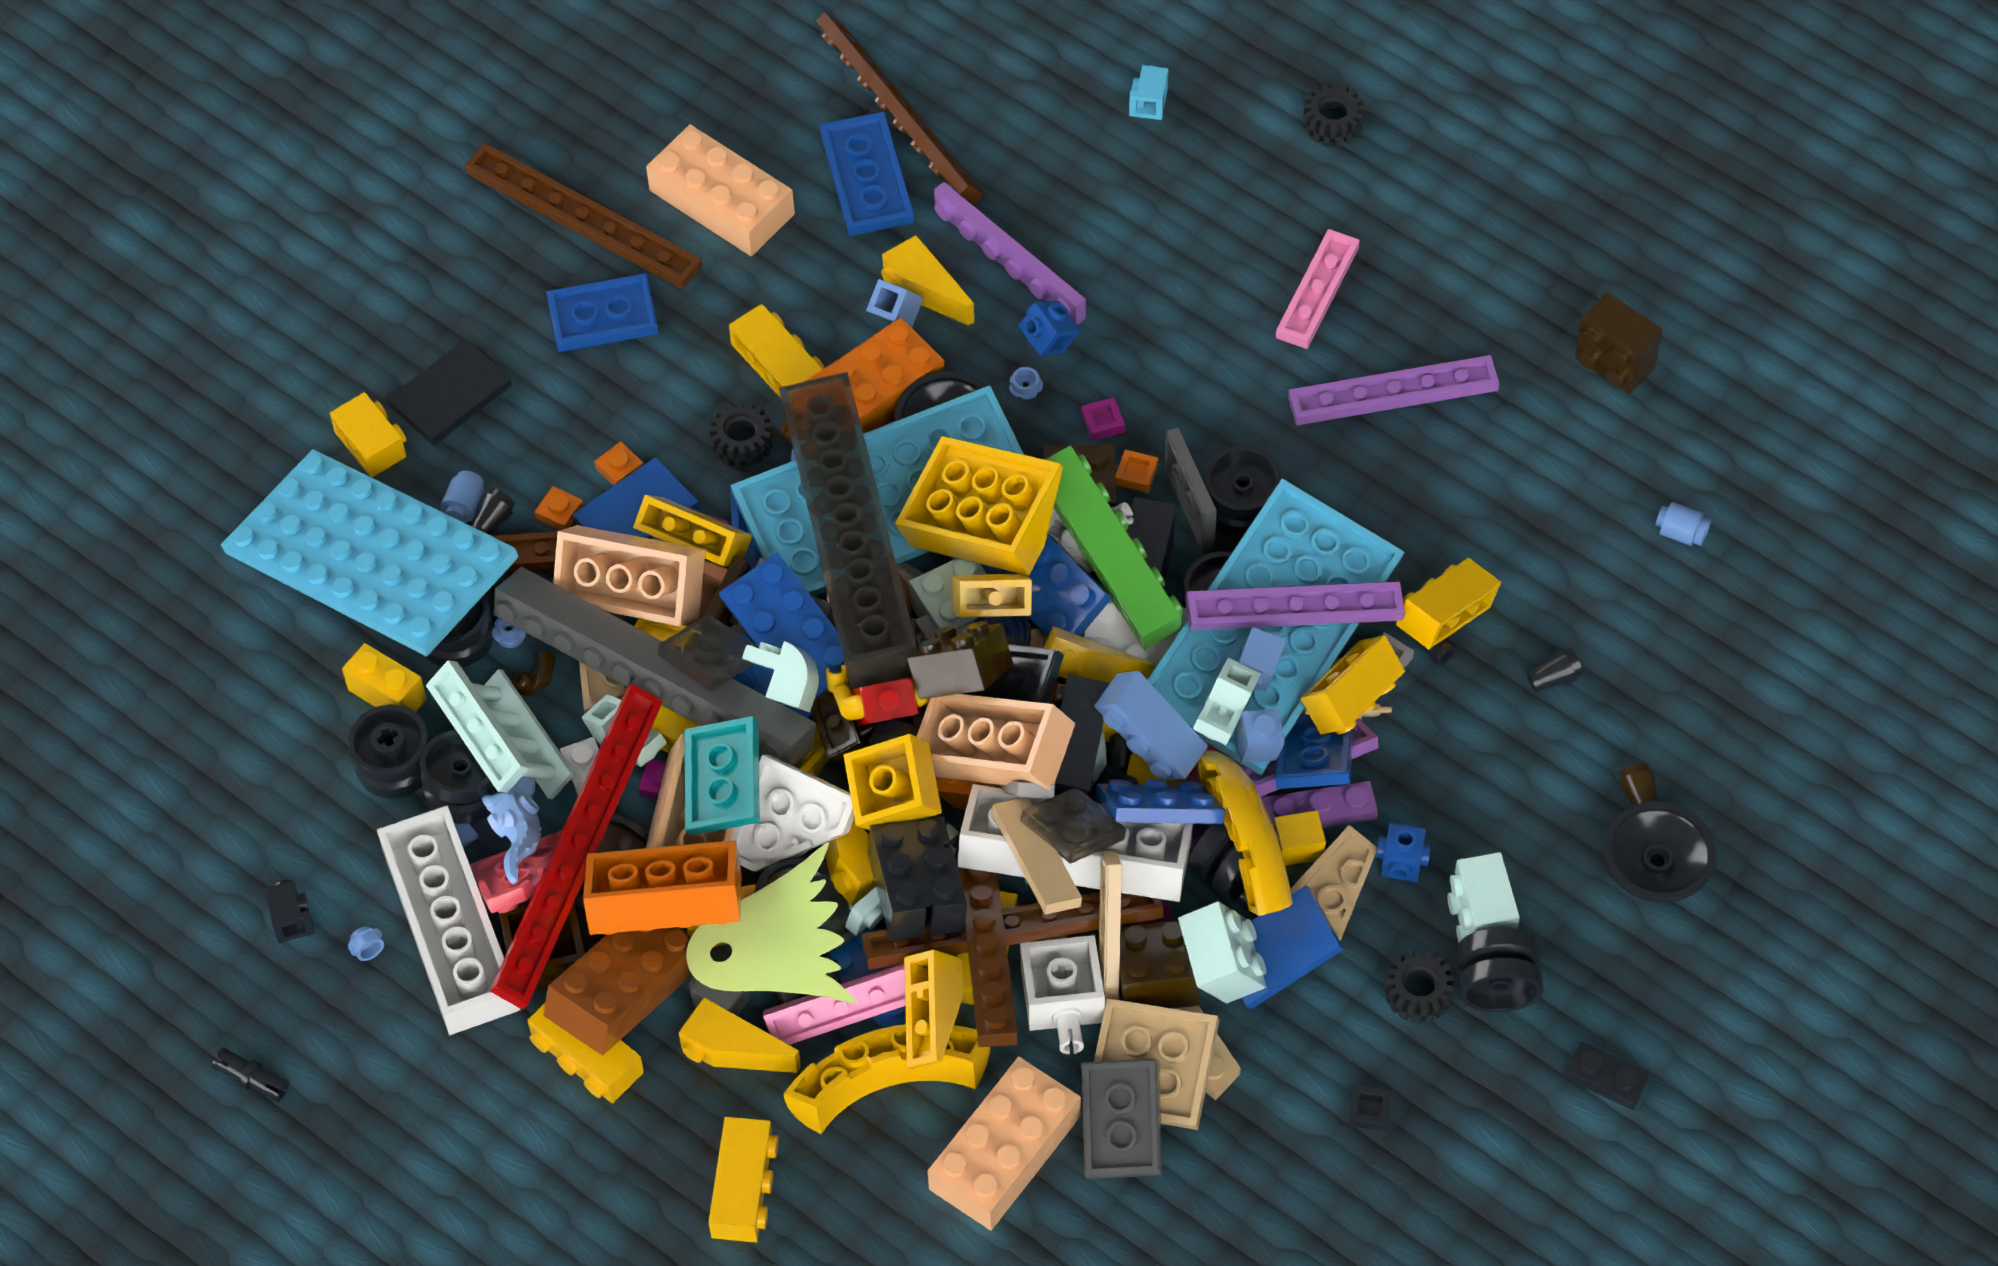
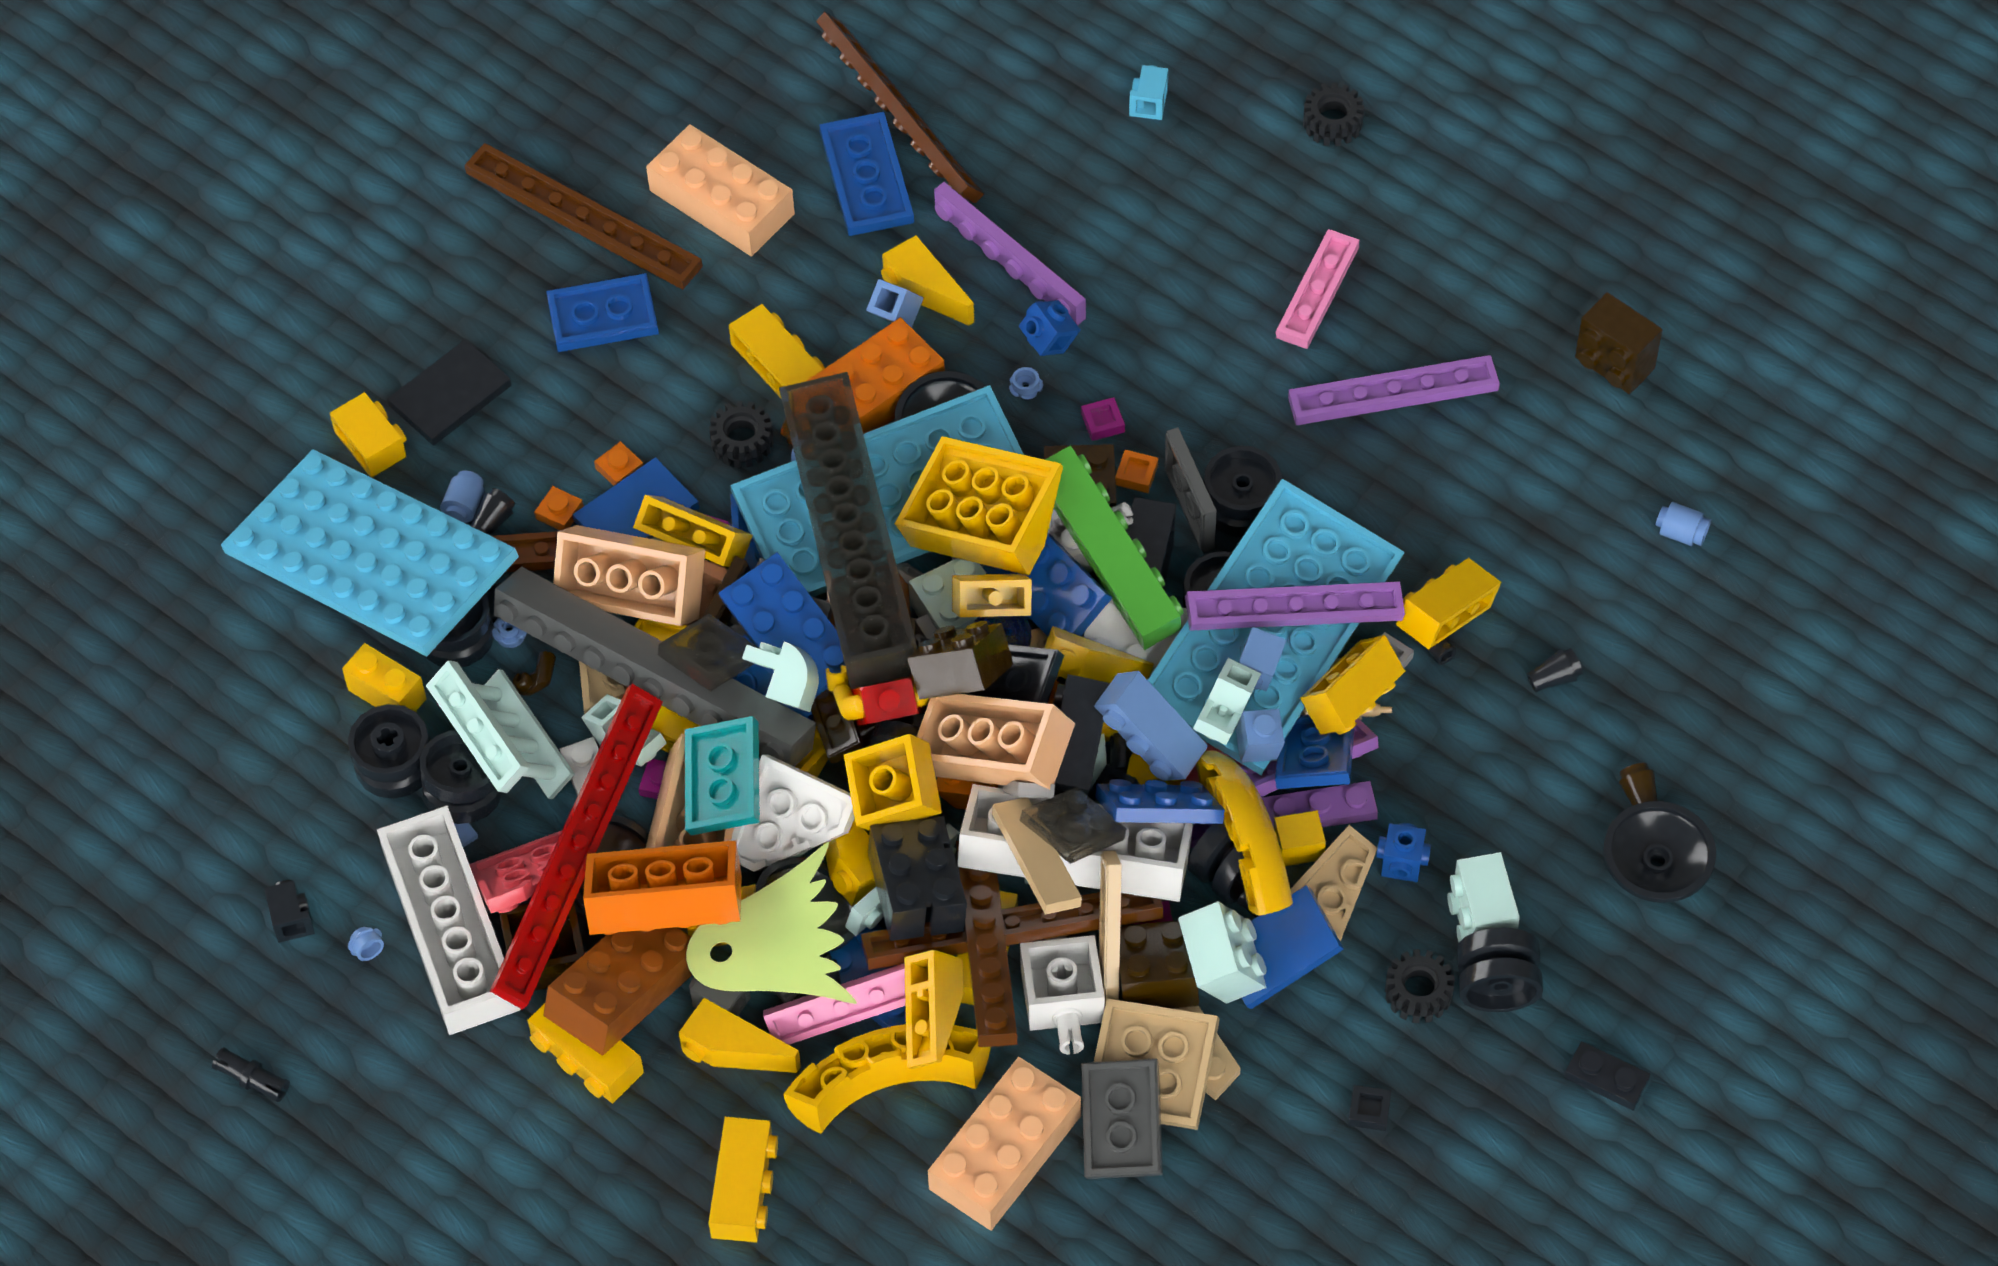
(517, 818): light blue animal -> none

